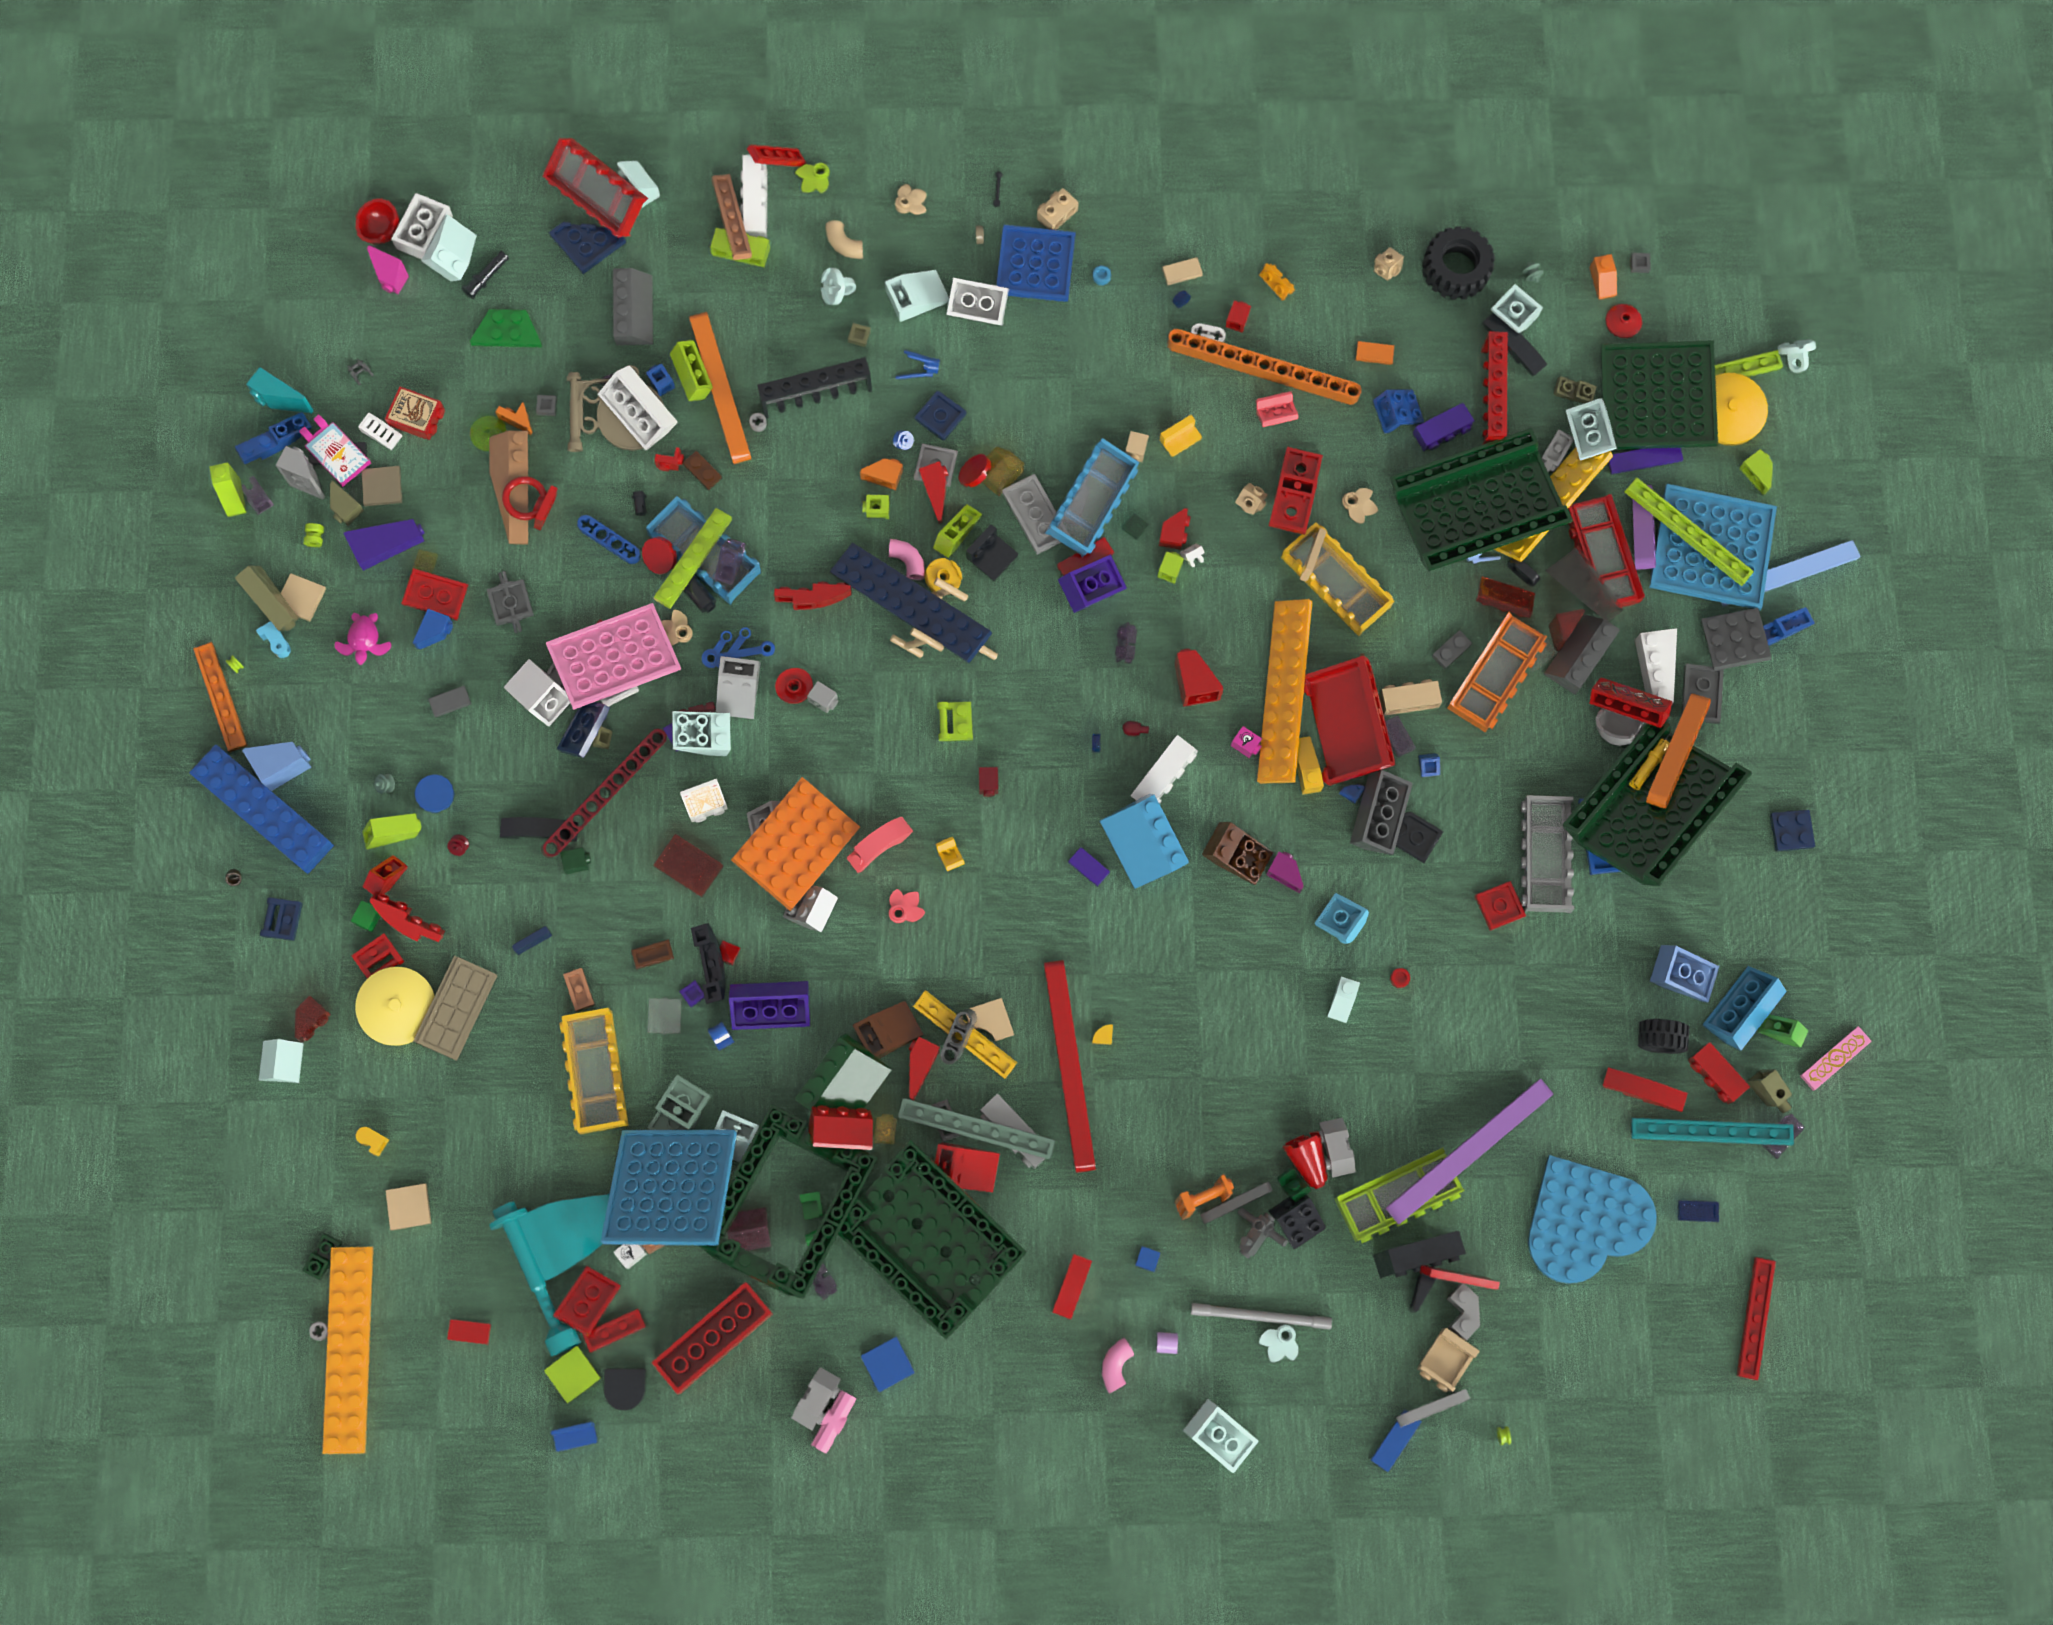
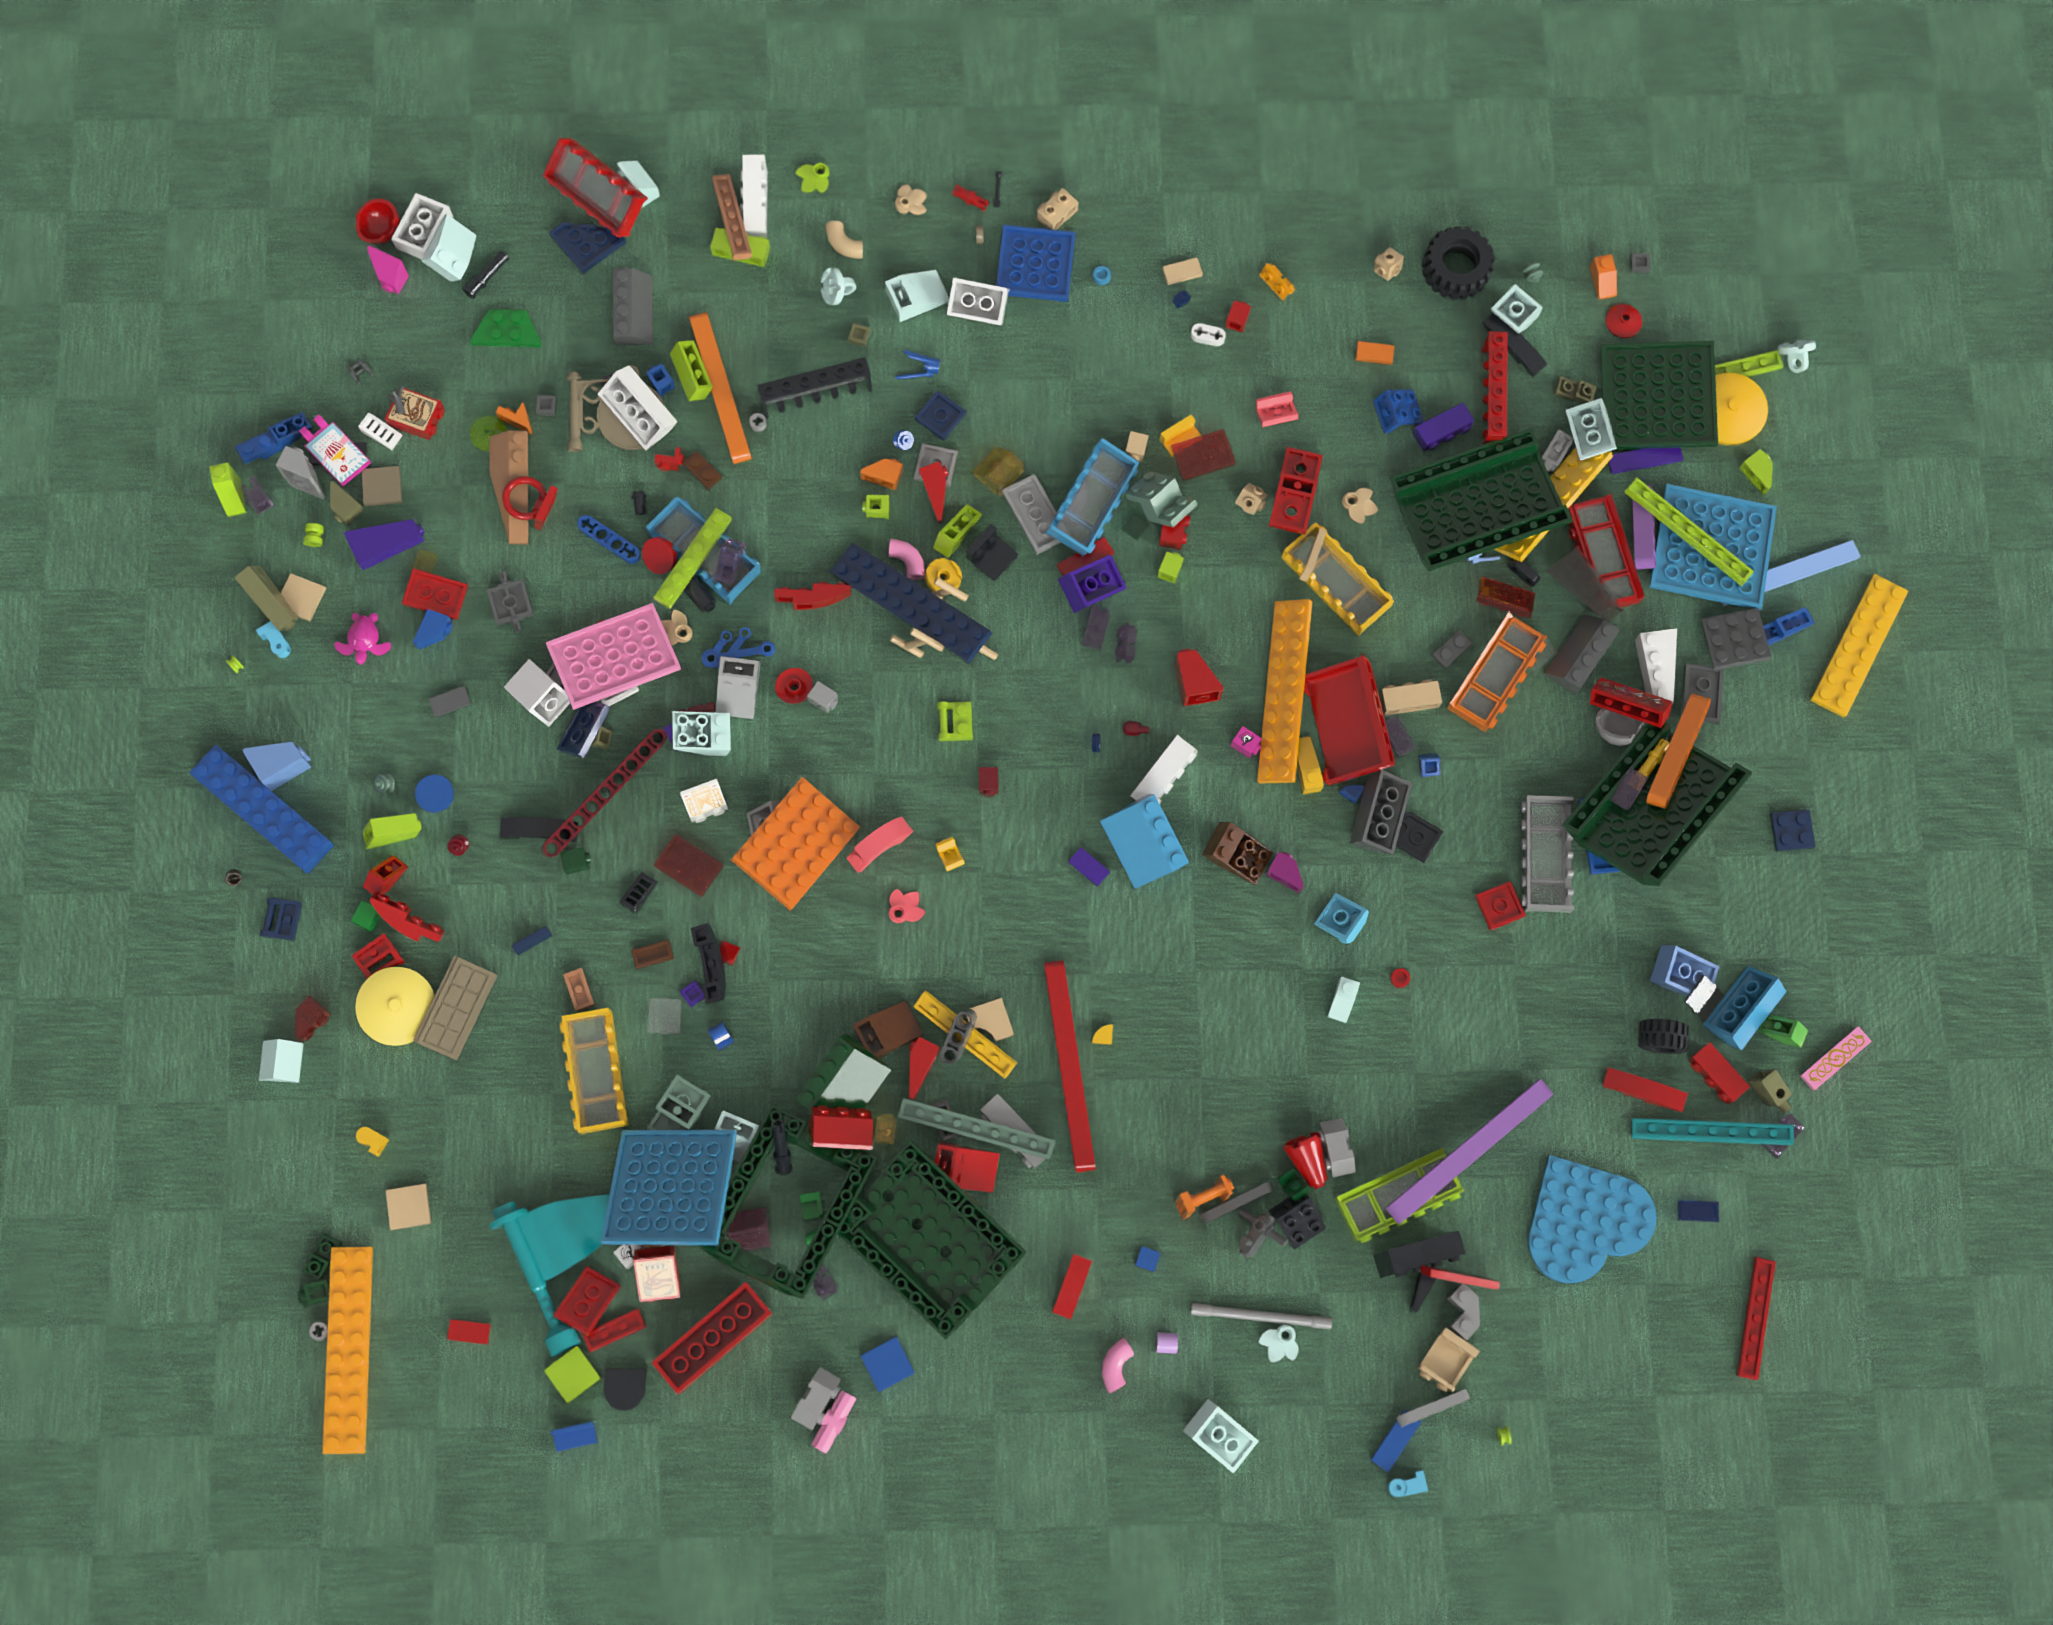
(220, 697): orange tile -> none
(276, 394): teal slope -> none
(313, 1293): none -> dark green bracket
(397, 399): none -> dark grey bar
(633, 888): none -> black slope
(657, 1273): none -> brick
(769, 1005): dark purple slope -> none
(776, 155): red tile -> none
(781, 1153): none -> black pin
(812, 909): slope -> none
(970, 197): none -> red pin
(974, 470): red tile -> none
(1096, 628): none -> clear purple hinge
(1161, 499): none -> sand green bracket
(1191, 553): white tile -> none
(1203, 454): none -> clear red plate
(1273, 364): orange beam -> none
(1410, 1486): none -> medium azure leg
(1563, 625): clear red slope -> none
(1629, 788): none -> clear purple plate
(1704, 998): none -> clear smoke piece
(1859, 646): none -> yellow plate

